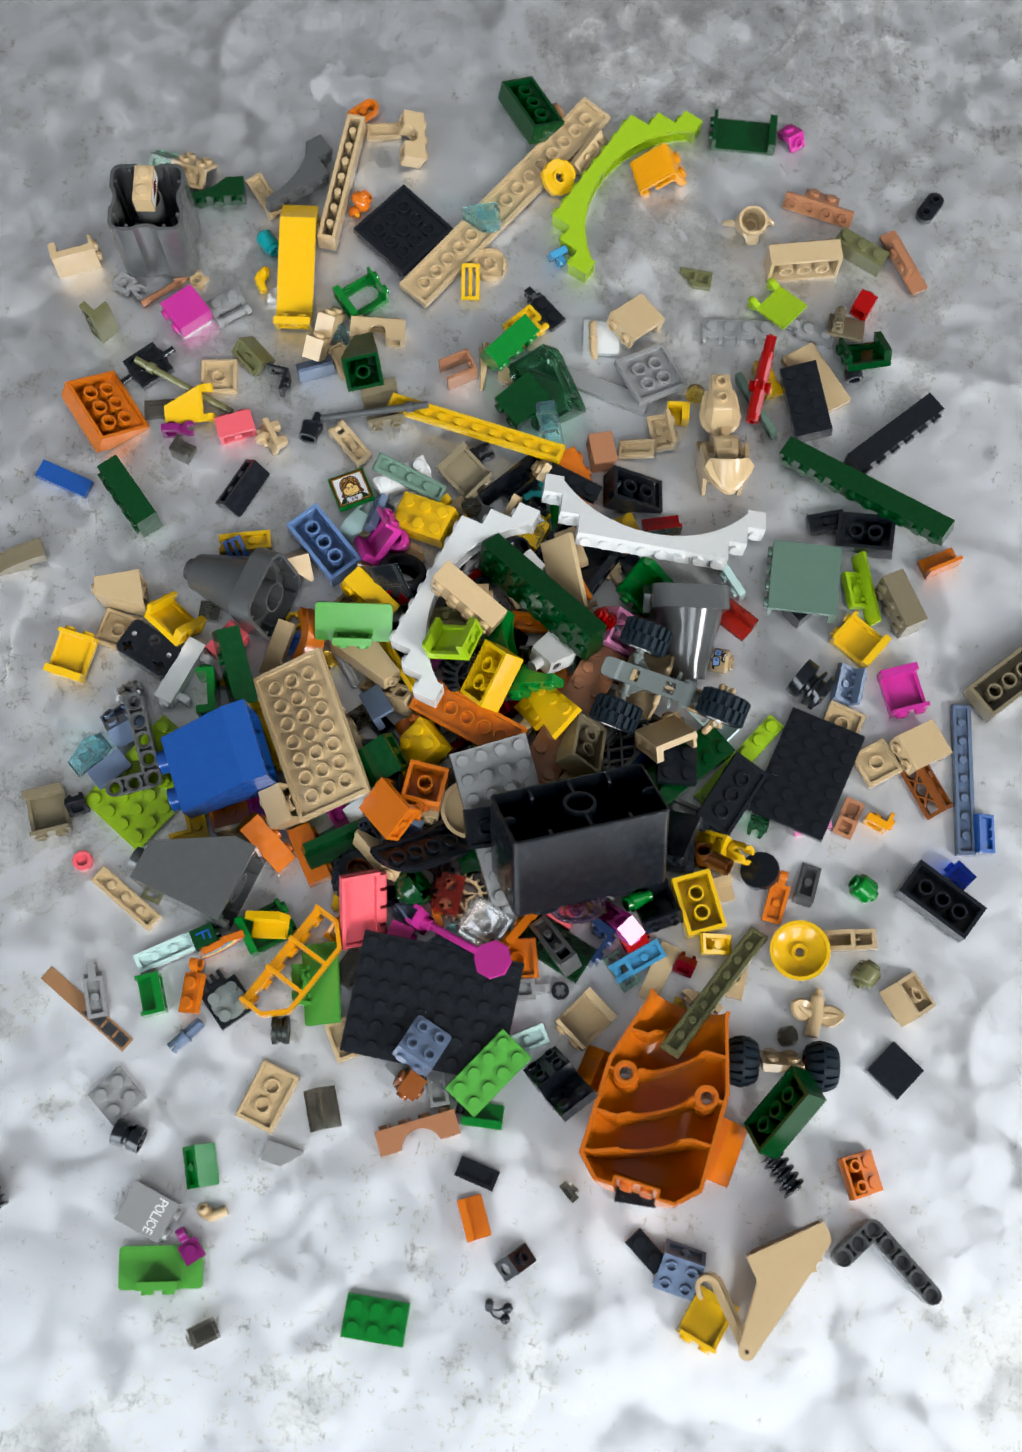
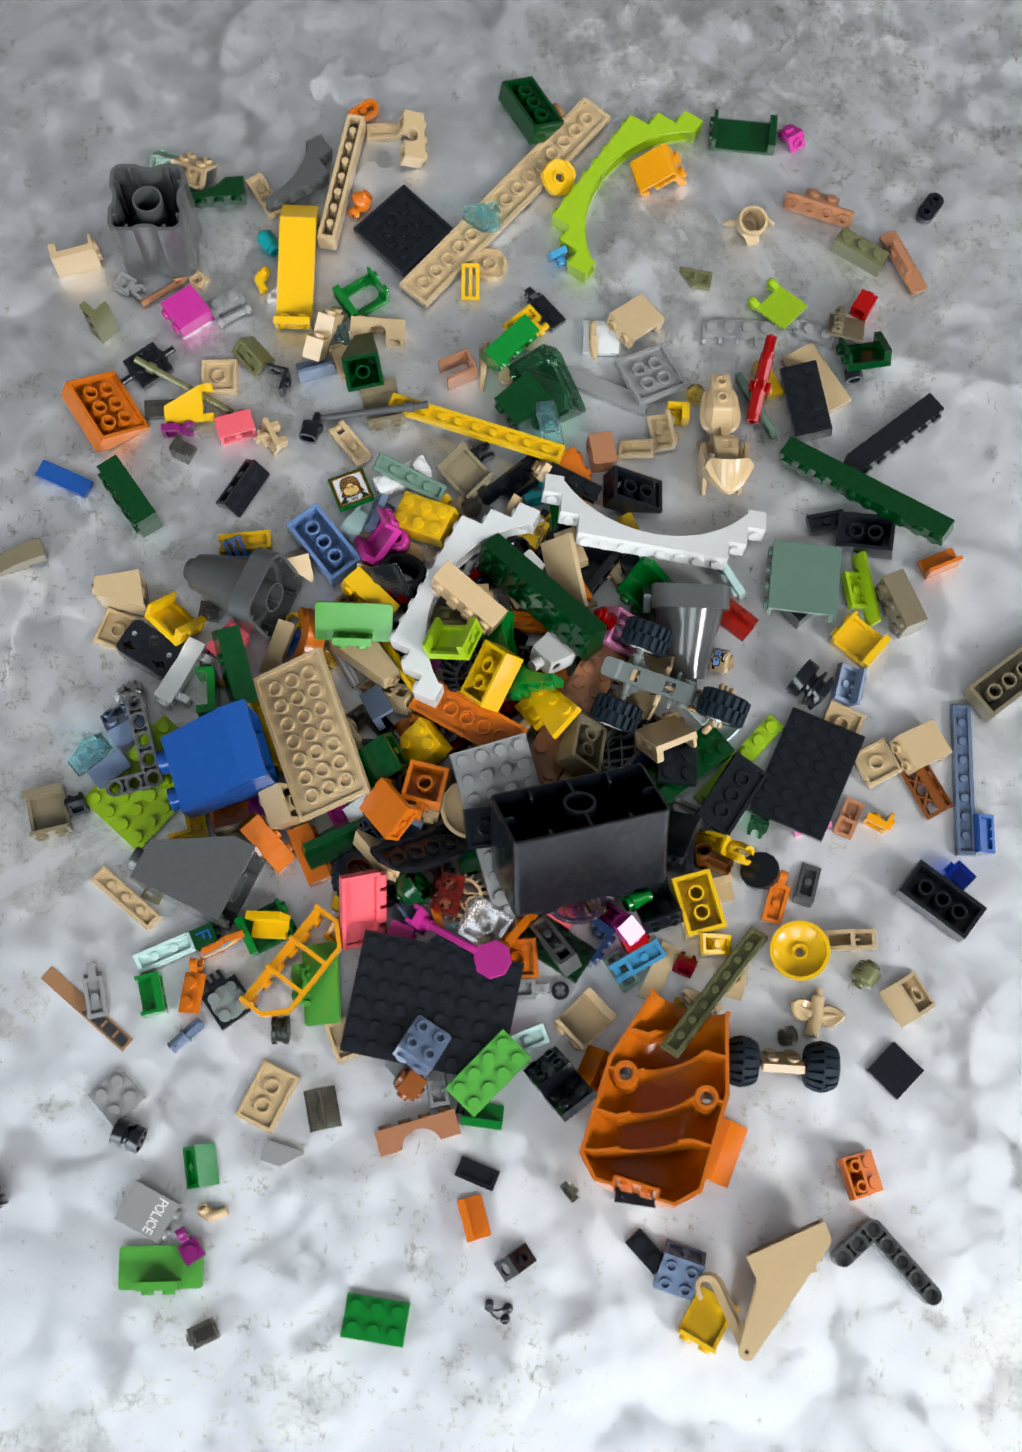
(72, 654): yellow panel -> none
(82, 860): coral tile -> none
(145, 188): tan brick -> none
(348, 967): clear smoke panel -> none
(535, 502): black tile -> none
(589, 151): tan plate -> none
(662, 525): red panel -> none
(784, 1112): dark green brick -> none
(784, 1174): black piece -> none
(803, 260): tan brick -> none
(863, 888): green head -> none
(902, 691): dark pink panel -> none

